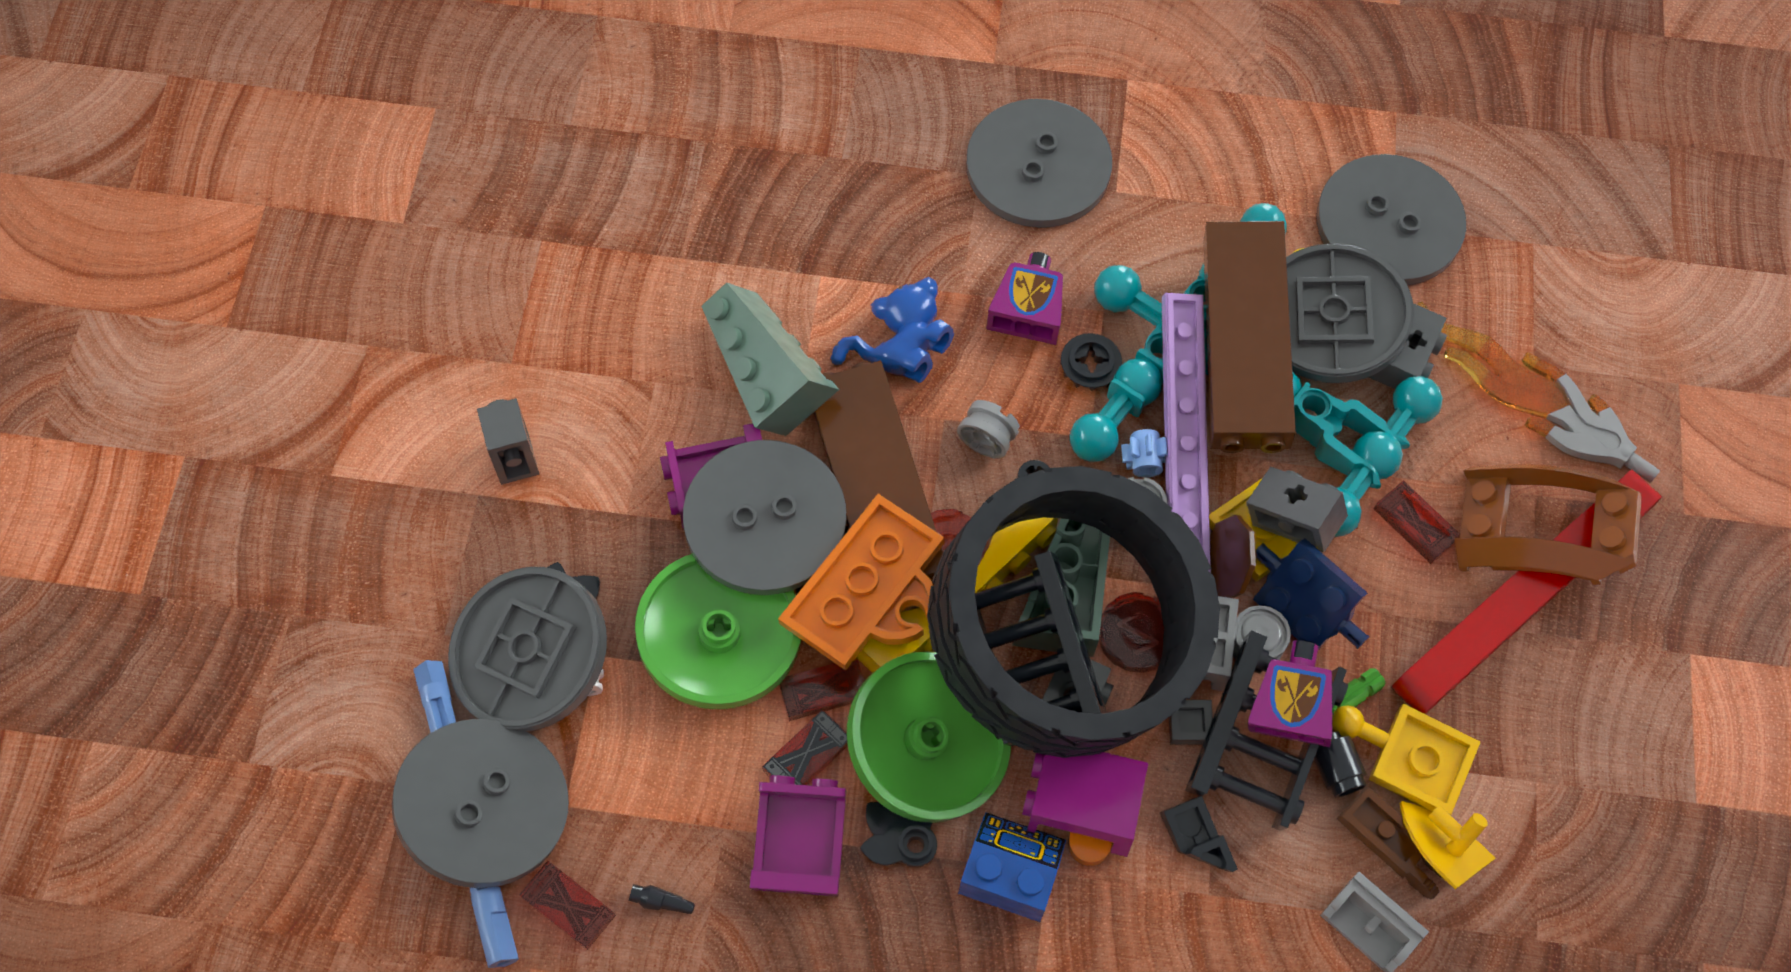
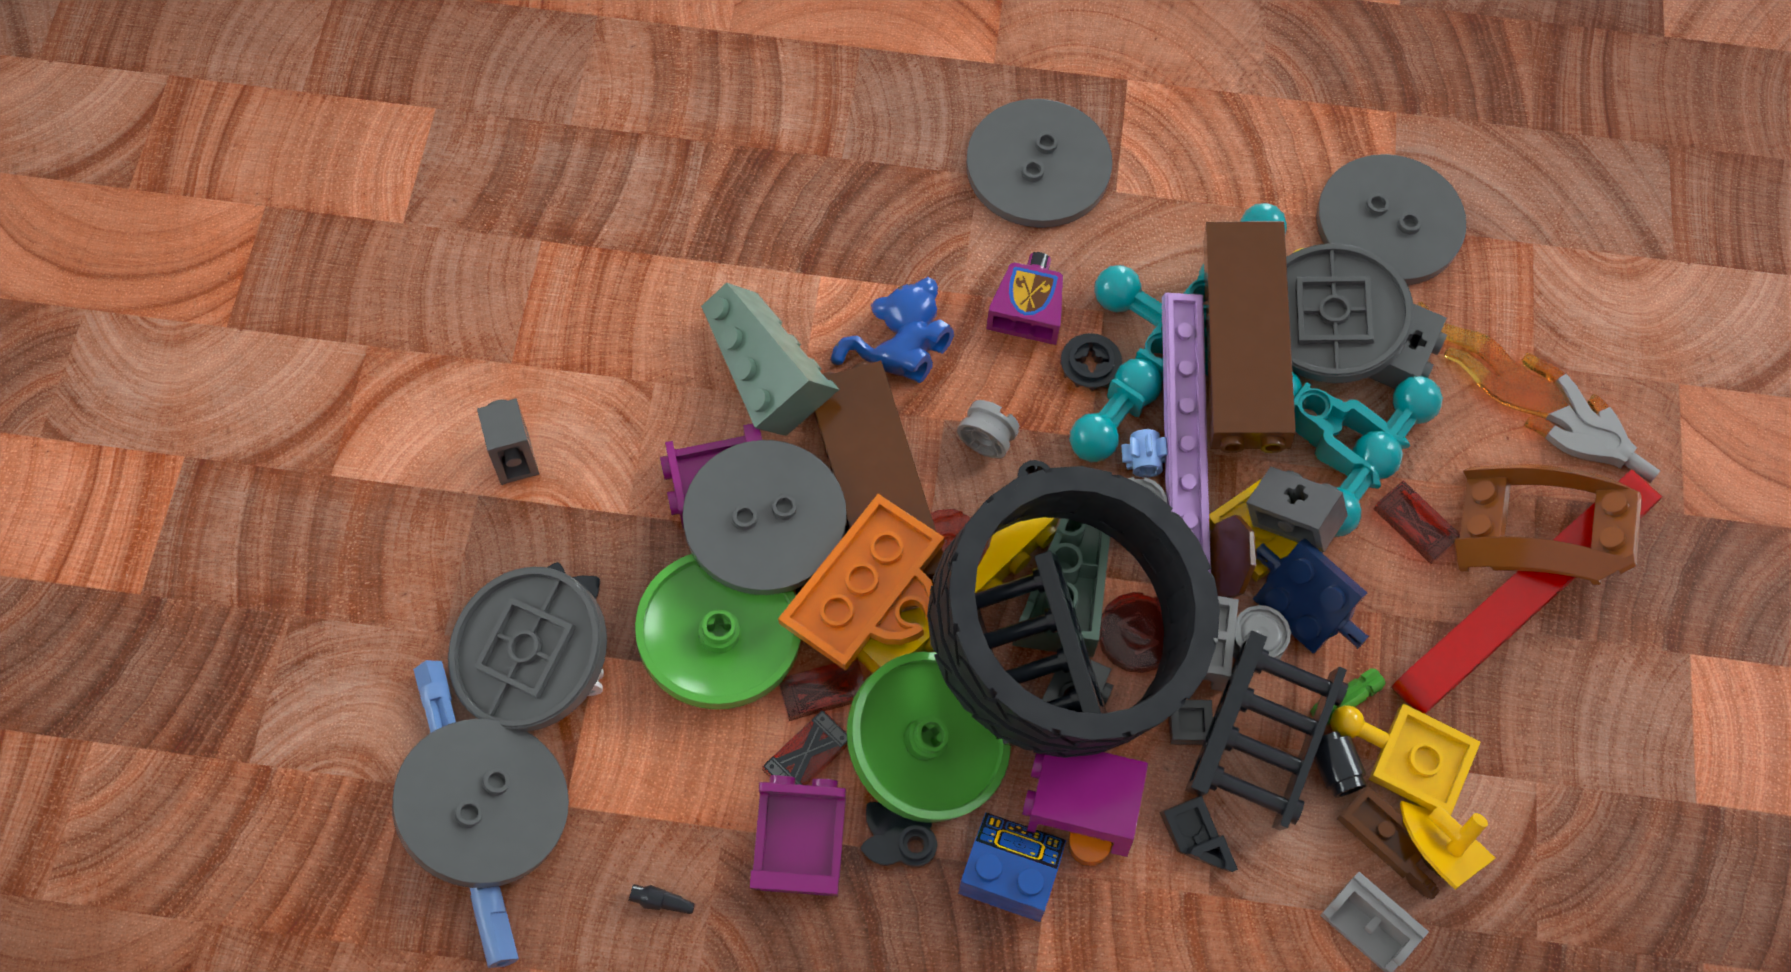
(567, 905): clear red tile -> none
(1295, 699): torso -> none

